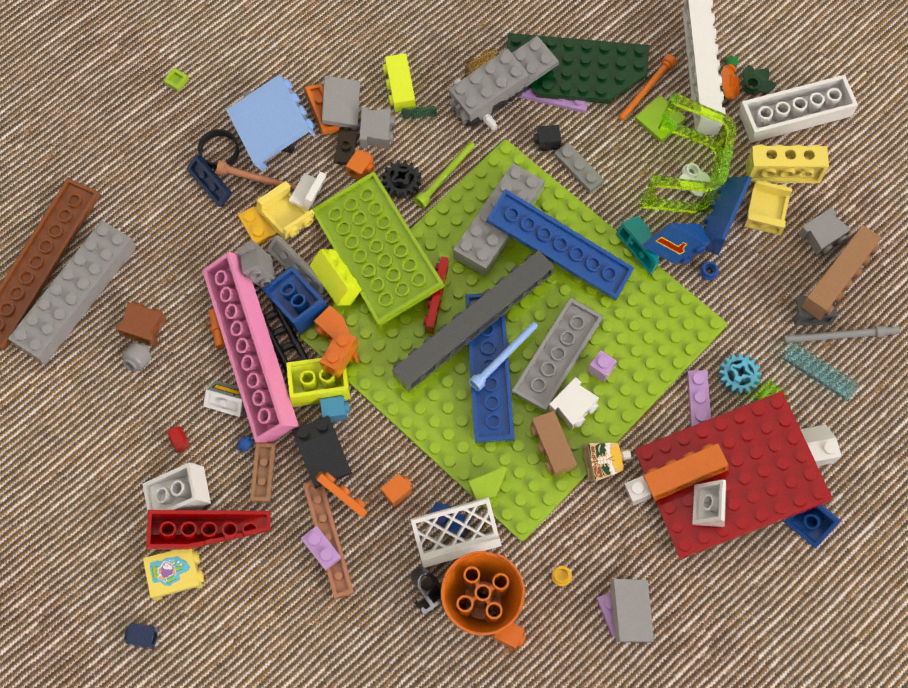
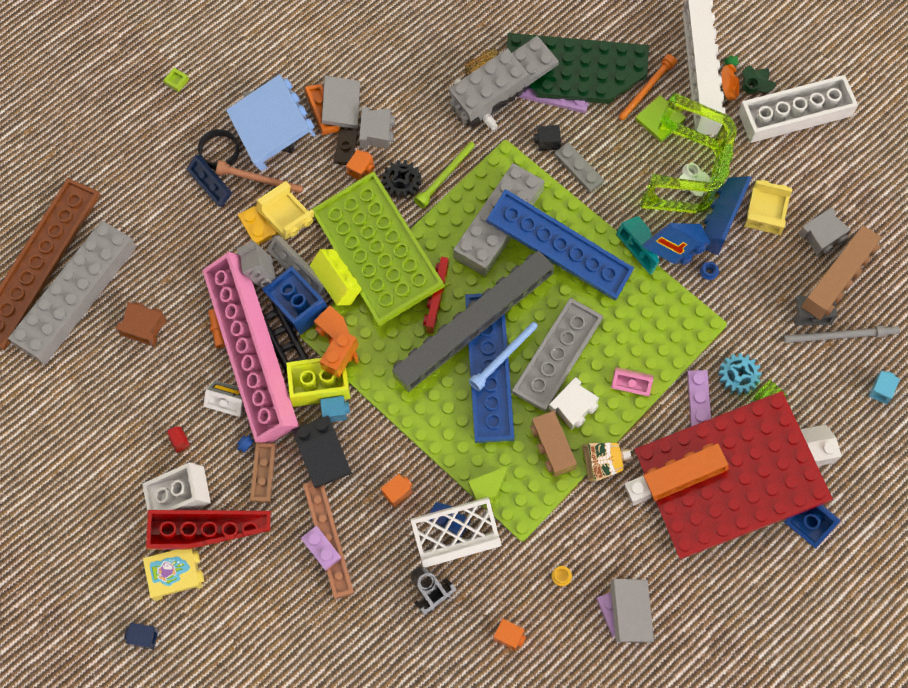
(136, 356): light grey head -> none
(307, 190): white panel -> none
(342, 493): orange plate -> none
(399, 82): neon yellow brick -> none
(419, 112): clear green axle -> none
(487, 576): orange cone -> none
(602, 366): lavender brick -> none
(632, 381): none -> bright pink slope
(709, 504): white slope -> none
(789, 169): light yellow brick -> none
(820, 371): clear light blue plate -> none
(884, 387): none -> medium azure brick

